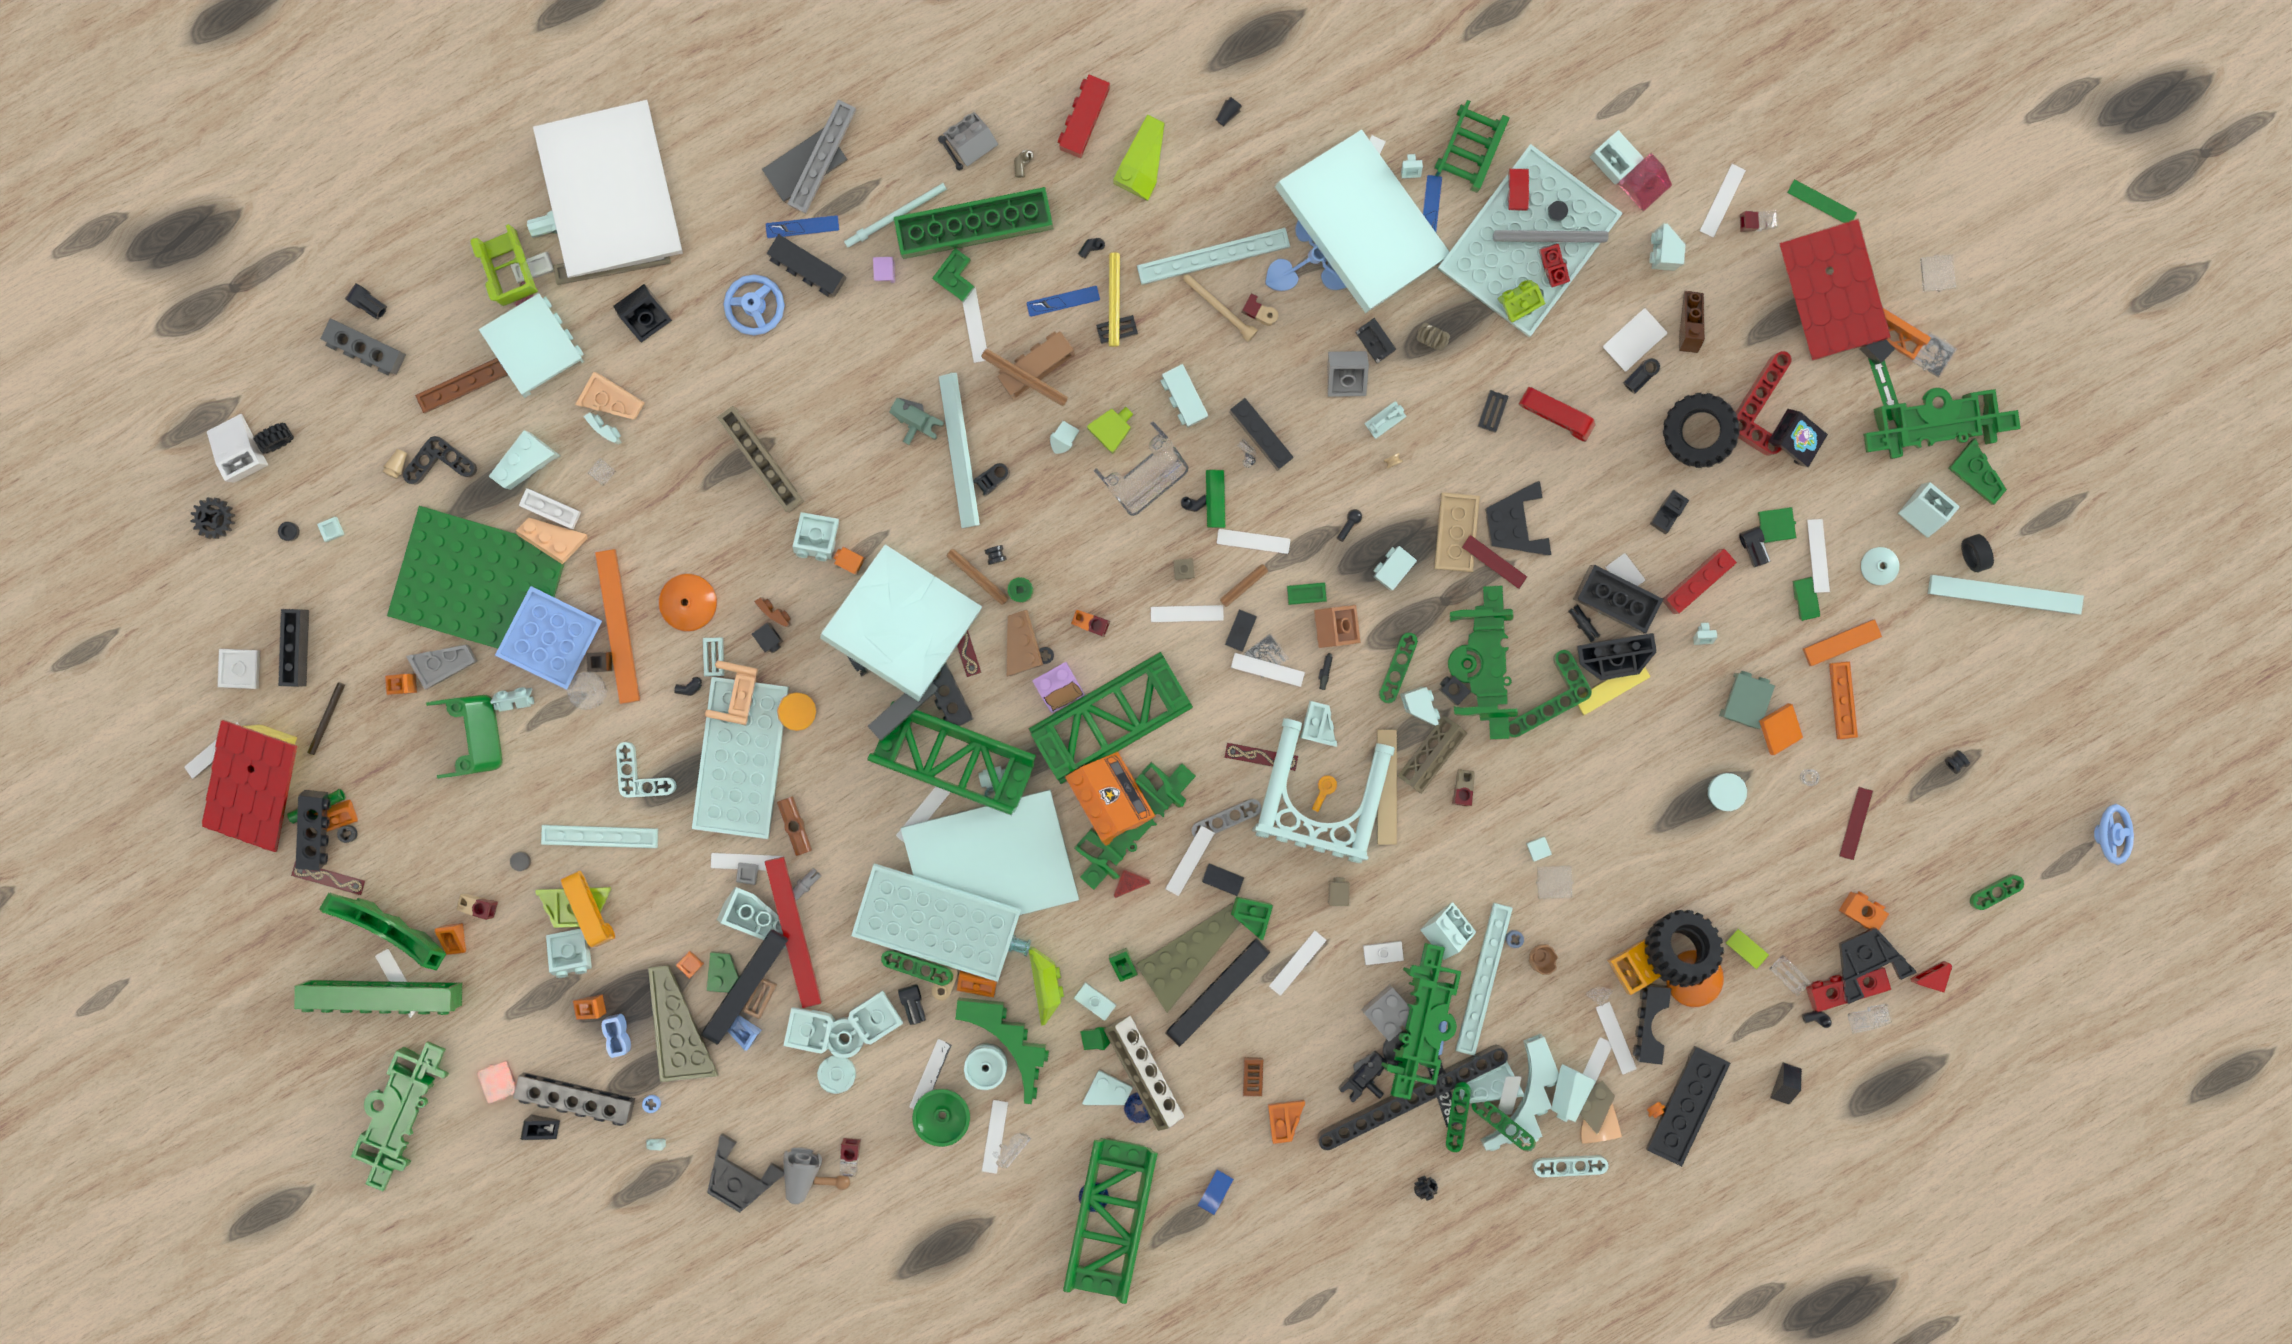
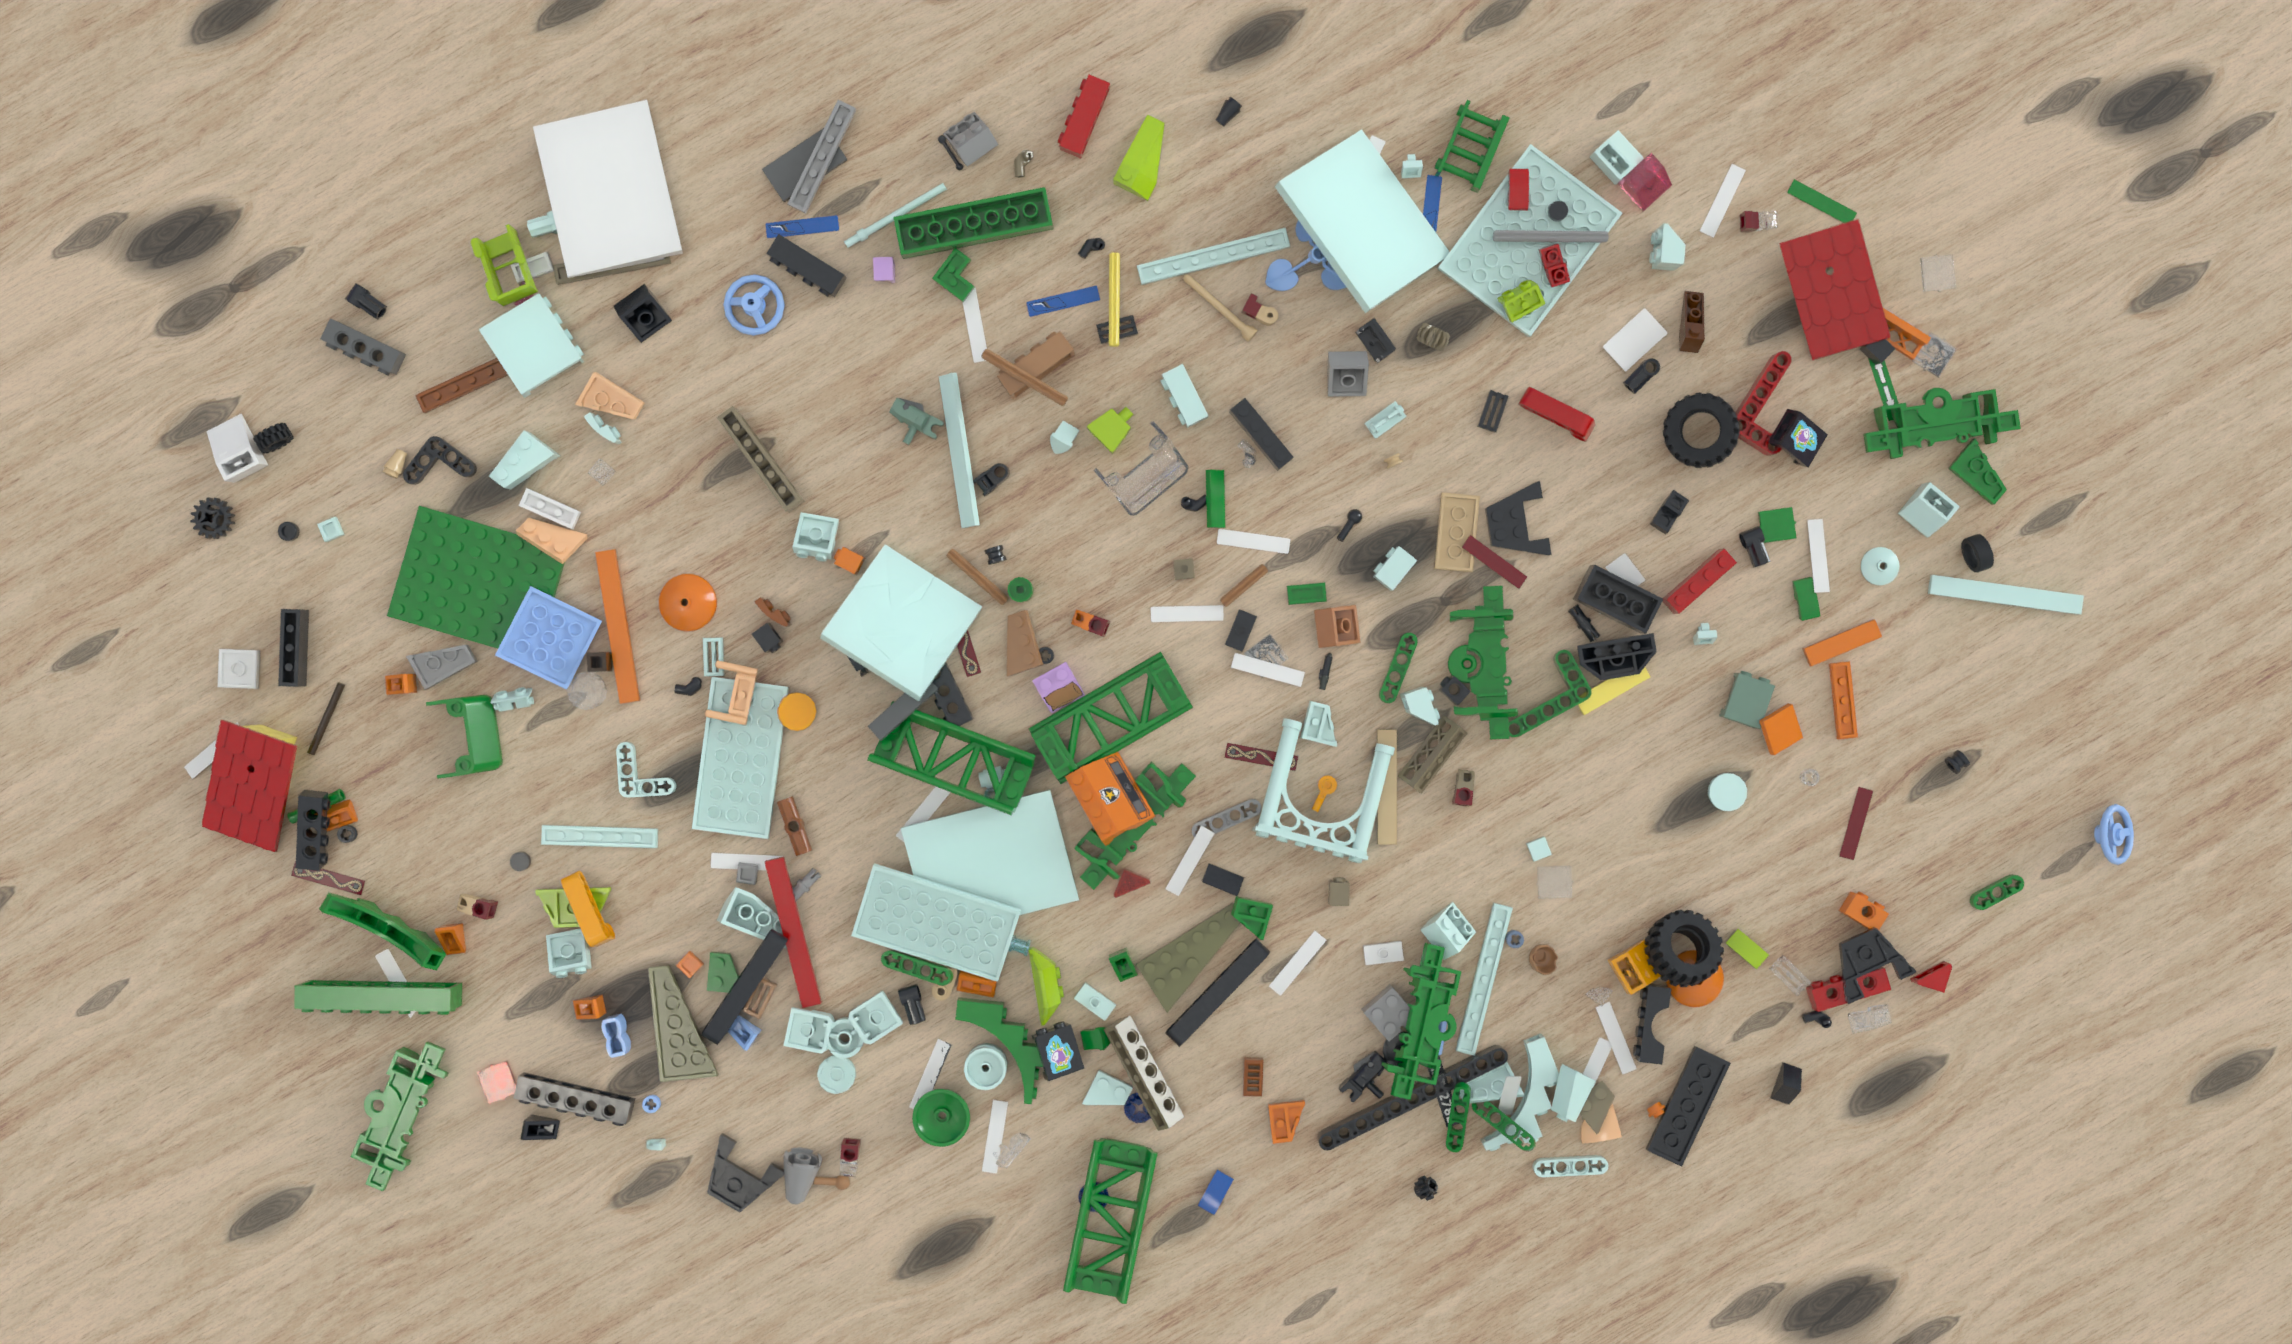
(1058, 1051): none -> black panel

